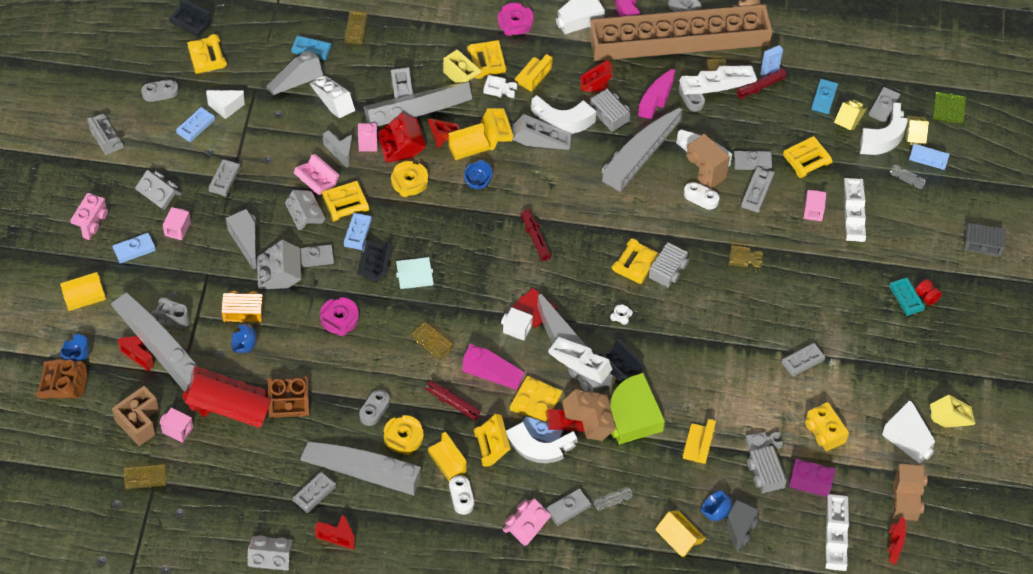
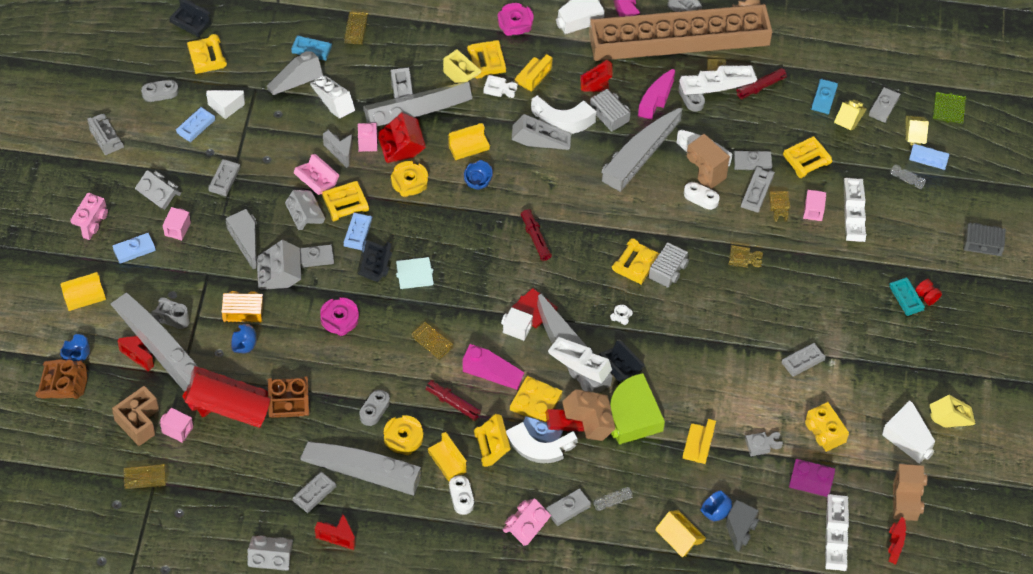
(440, 131): red slope -> none
(496, 126): yellow panel -> none
(767, 469): light grey brick -> none
(771, 60): light blue plate -> none
(780, 204): none -> clear yellow plate
(883, 140): white arch -> none

